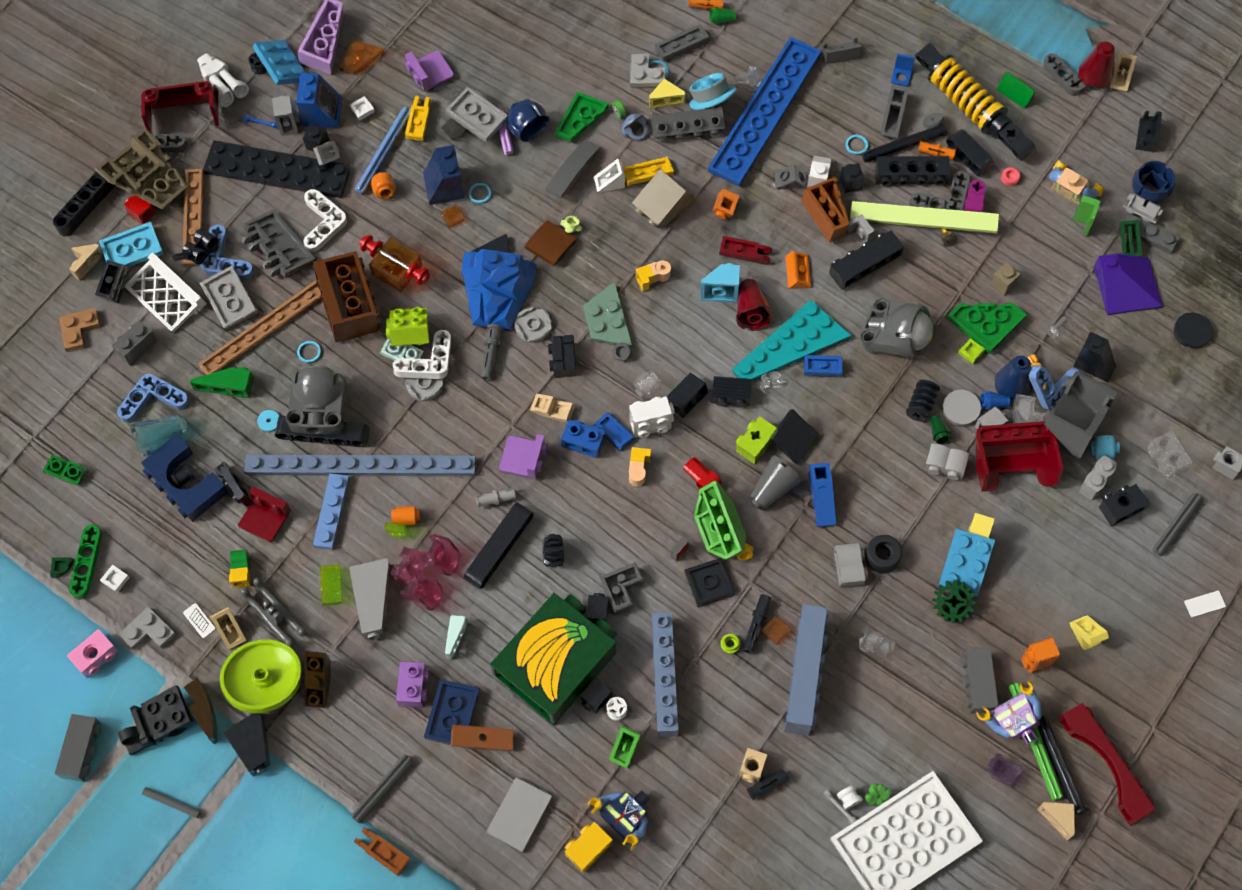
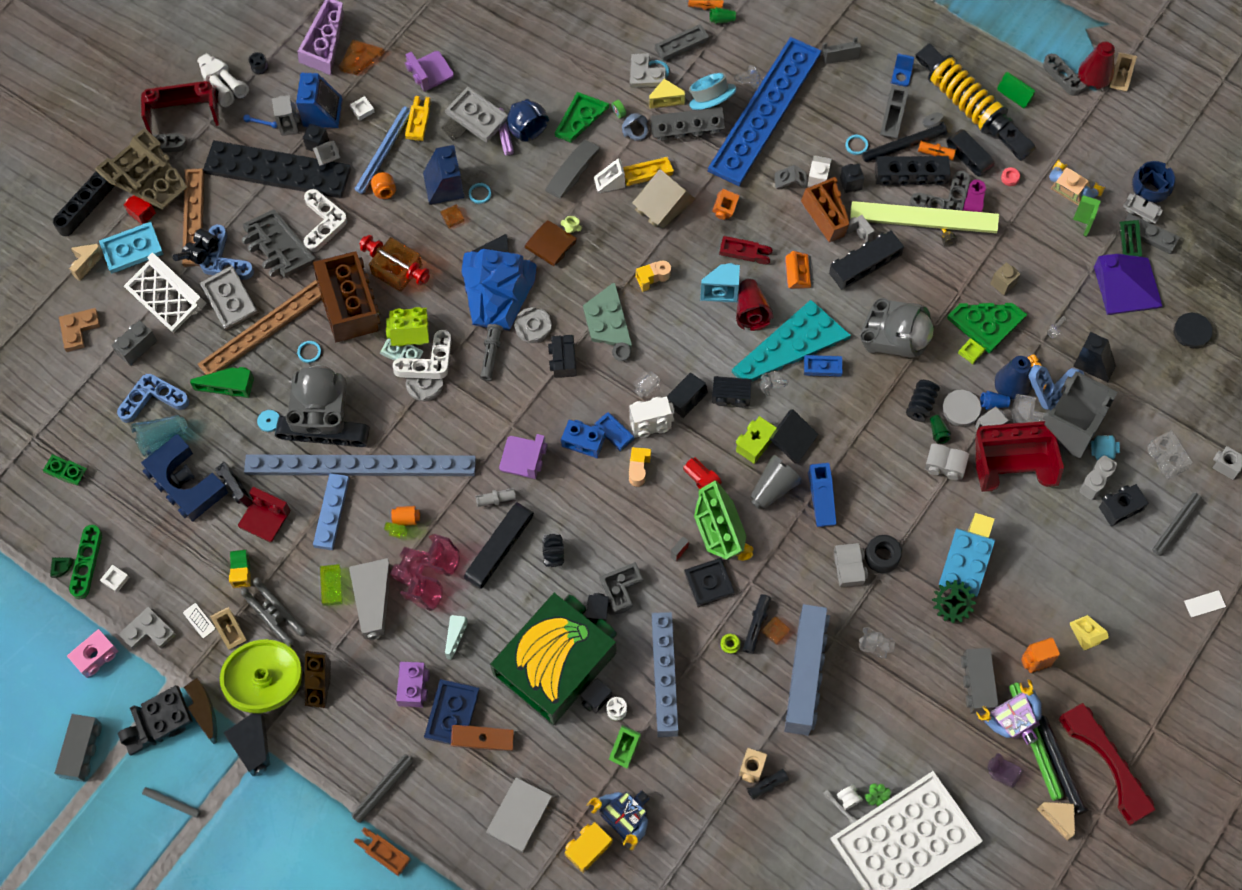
(112, 282): black brick -> none
(279, 61): dark azure plate -> none
(551, 408): tan slope -> none
(1148, 132): black hinge -> none

